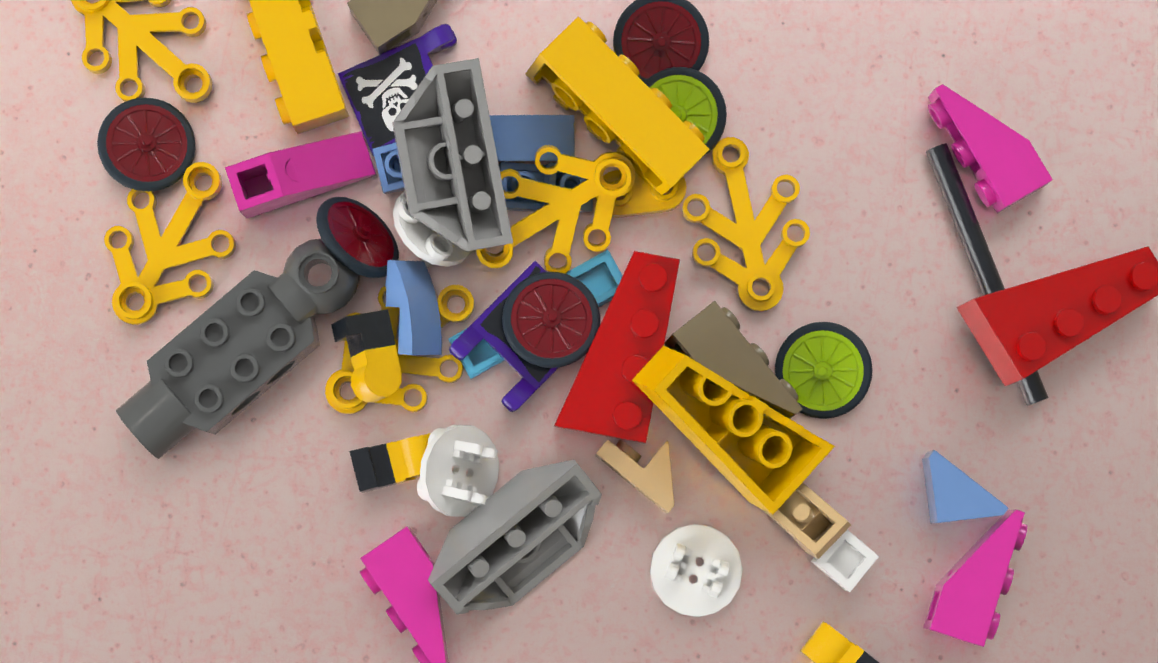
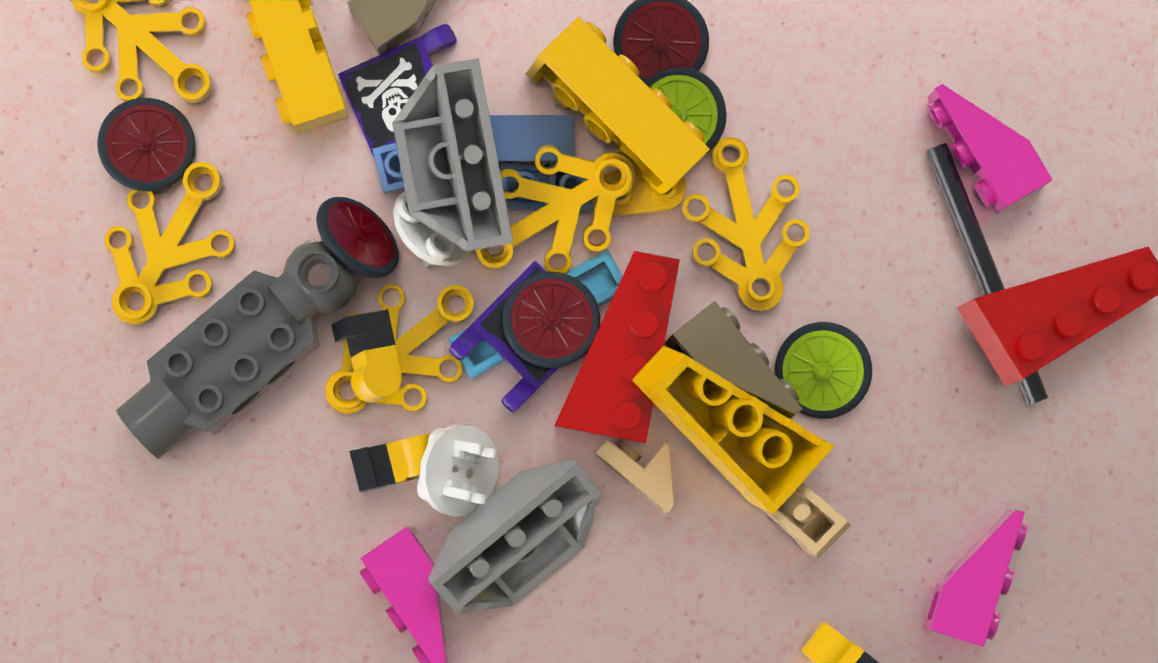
(299, 173): dark pink slope -> none
(412, 291): medium blue slope -> none
(716, 579): white plate -> none
(846, 561): white tile -> none
(954, 494): medium blue slope -> none

